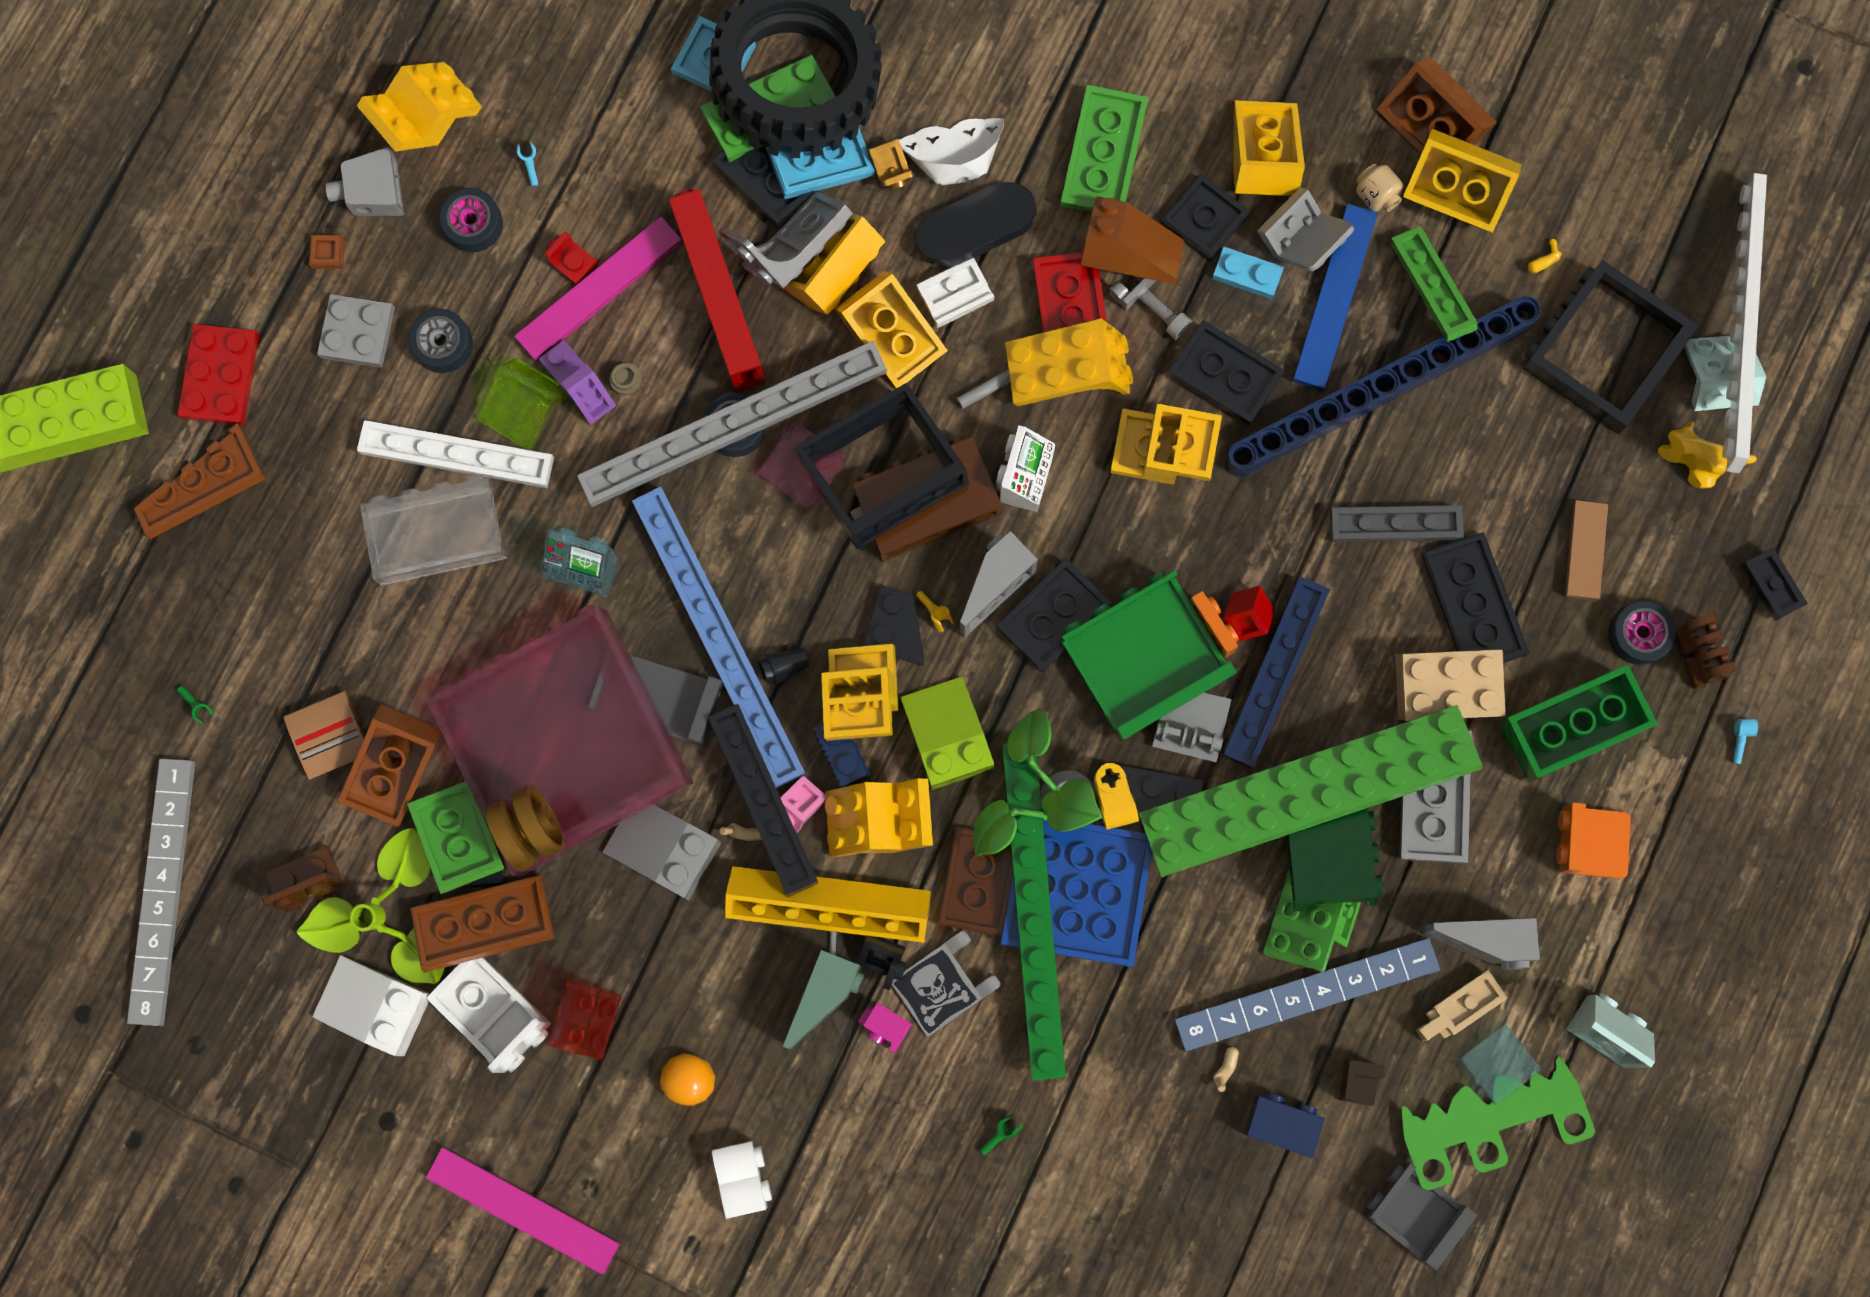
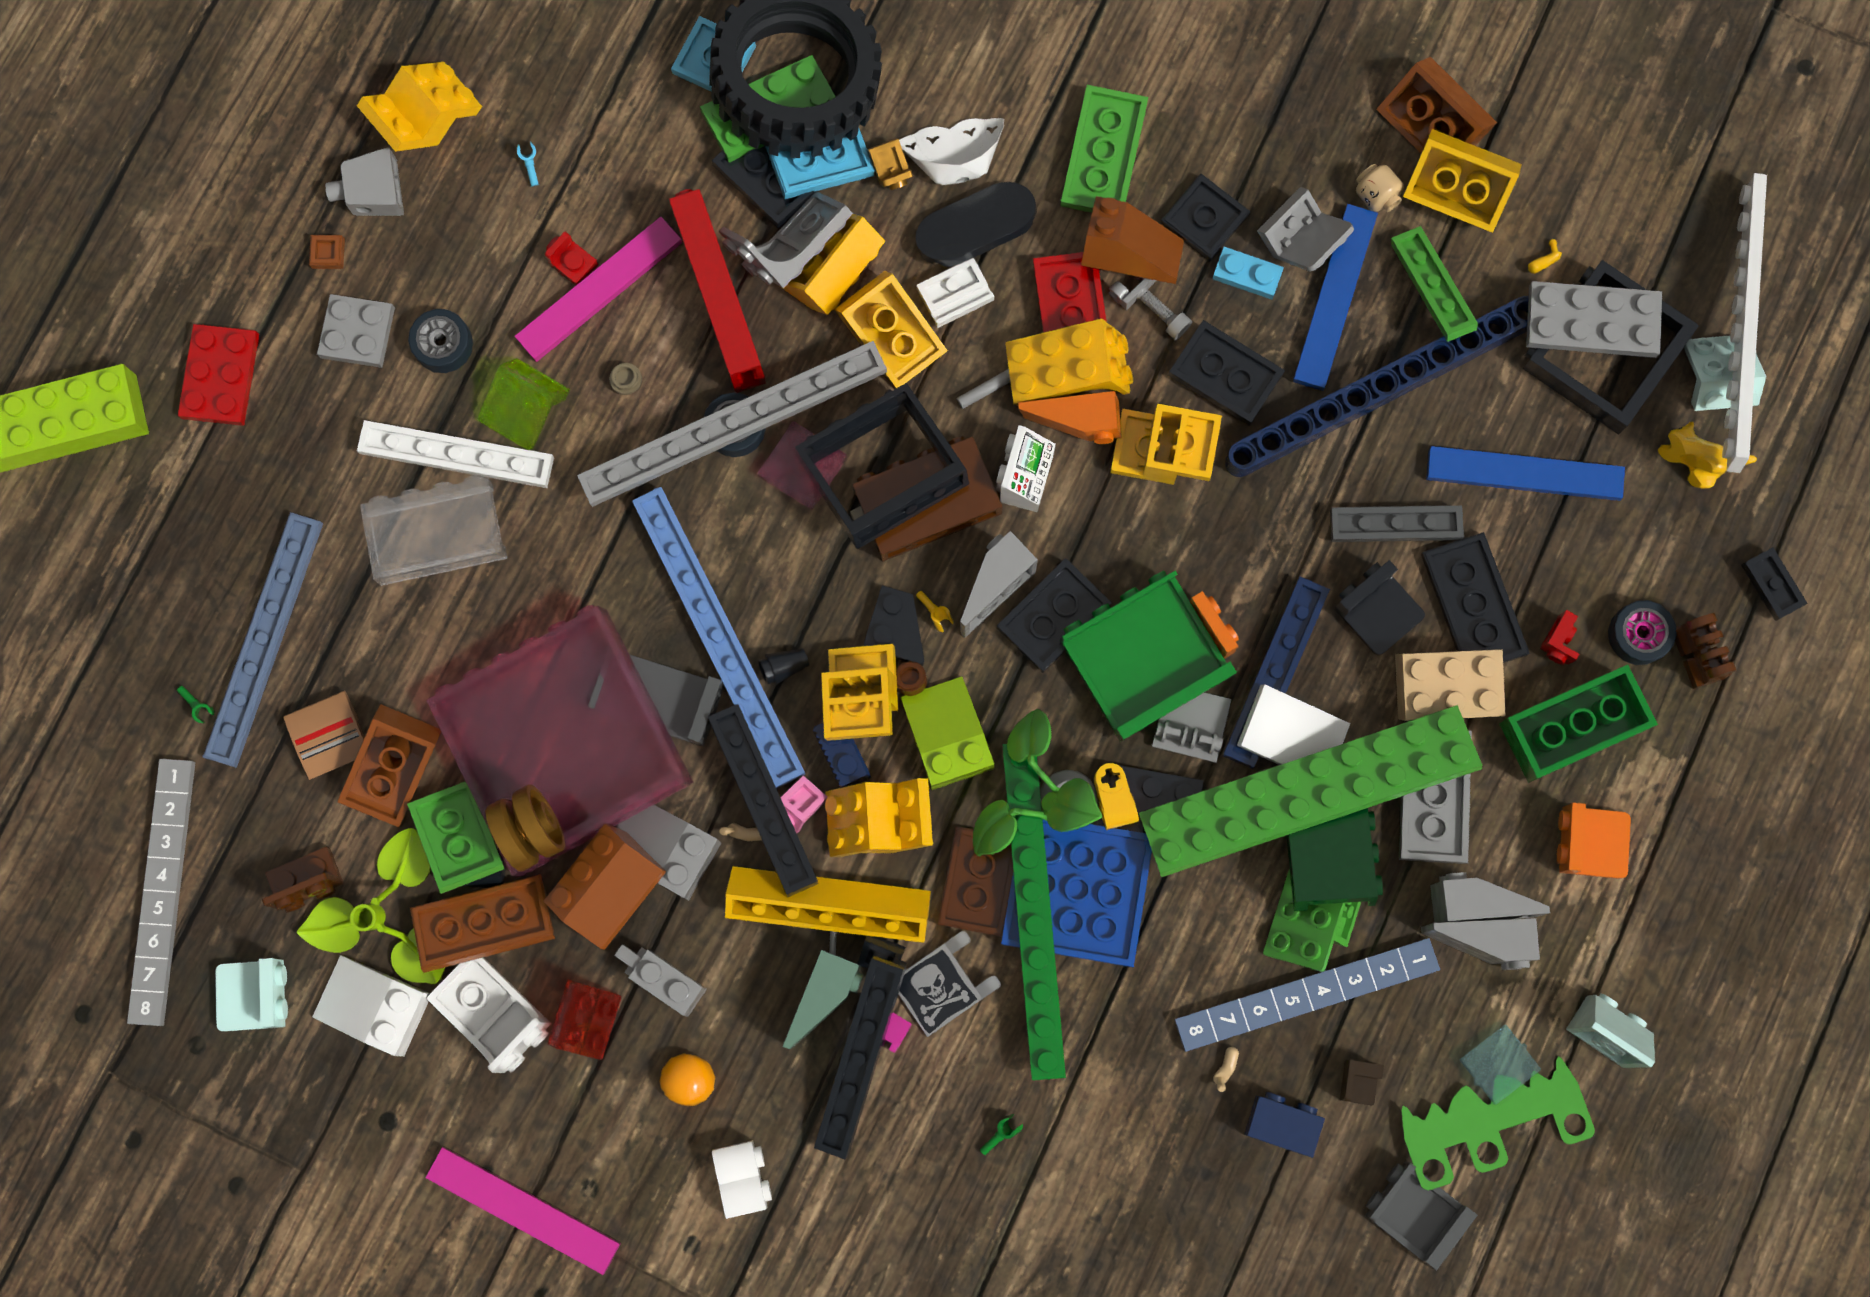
(215, 477): dark orange wing -> none
(251, 995): none -> light aqua bracket
(263, 640): none -> sand blue tile
(474, 205): wheel -> none
(578, 381): medium lavender bracket -> none
(579, 562): clear light blue slope -> none
(604, 886): none -> dark orange slope
(662, 979): none -> light grey hinge
(860, 1057): none -> black plate
(911, 678): none -> reddish brown tile
(1084, 416): none -> orange slope
(1249, 613): red panel -> none
(1267, 148): yellow slope -> none
(1288, 729): none -> white tile
(1379, 608): none -> black bracket
(1462, 1007): tan hinge -> none
(1474, 899): none -> light grey slope
(1525, 473): none -> blue tile
(1561, 632): none -> red bracket
(1586, 550): medium nougat tile -> none
(1594, 319): none -> light grey plate
(1742, 729): medium azure hand -> none

